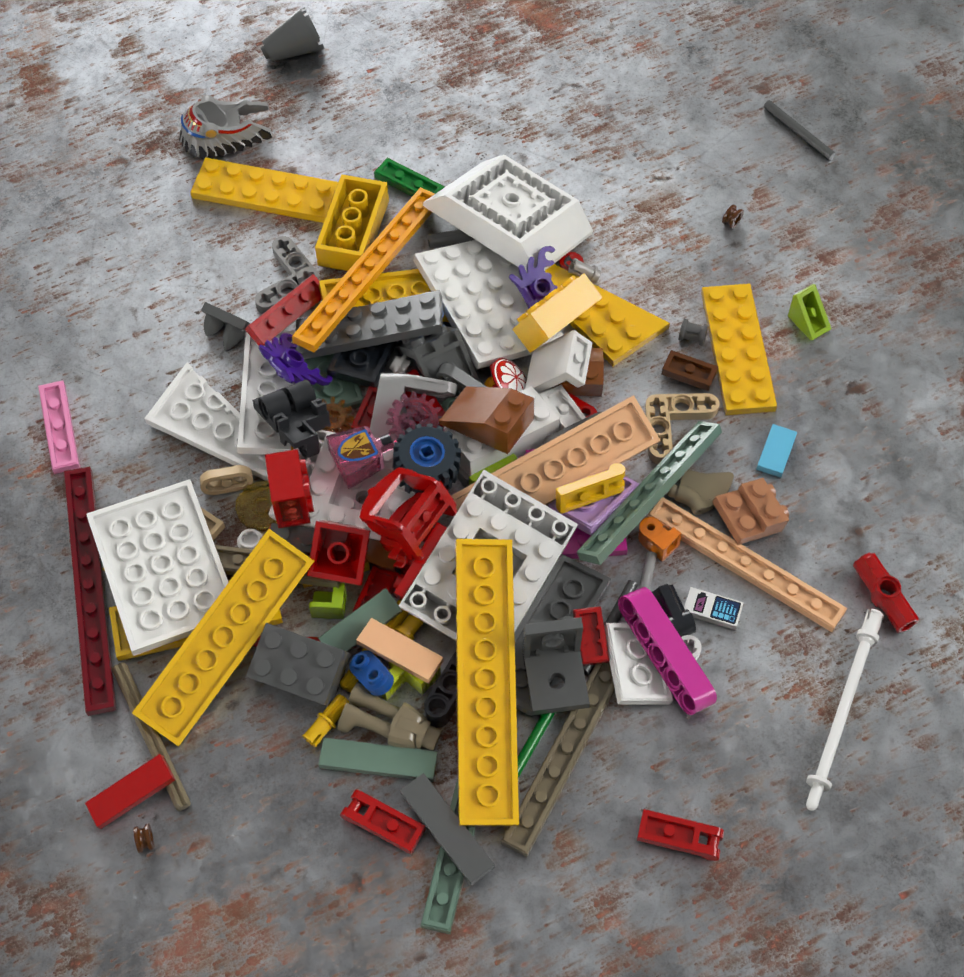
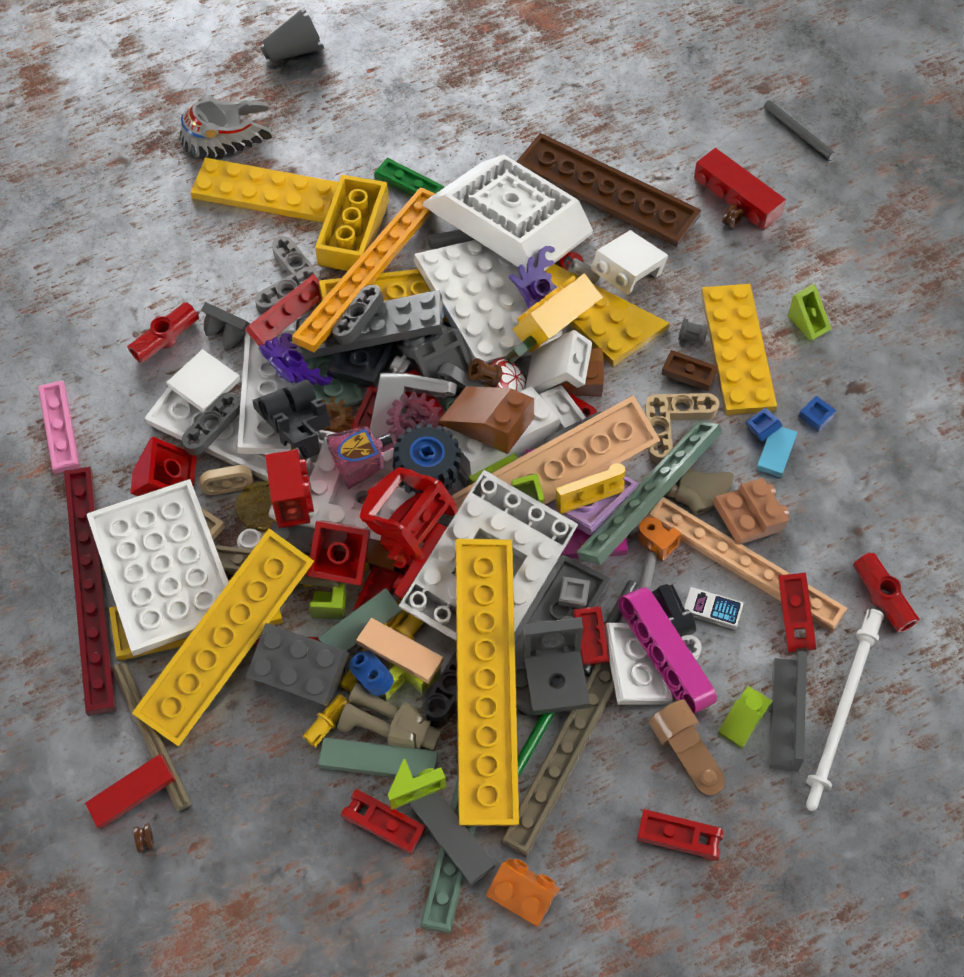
(161, 467): none -> red slope
(163, 332): none -> red piece
(203, 380): none -> white tile
(209, 435): none -> dark grey beam
(349, 327): none -> dark grey beam
(408, 789): none -> lime slope
(484, 372): none -> reddish brown bush
(521, 349): none -> dark green tile
(523, 891): none -> orange bracket
(529, 485): none -> lime panel
(574, 592): none -> light grey tile
(610, 190): none -> reddish brown plate
(628, 260): none -> white panel
(677, 727): none -> medium nougat piece
(739, 188): none -> red brick
(744, 717): none -> lime slope
(763, 424): none -> blue tile
(788, 713): none -> dark grey fence
(796, 611): none -> red plate
(817, 413): none -> blue tile

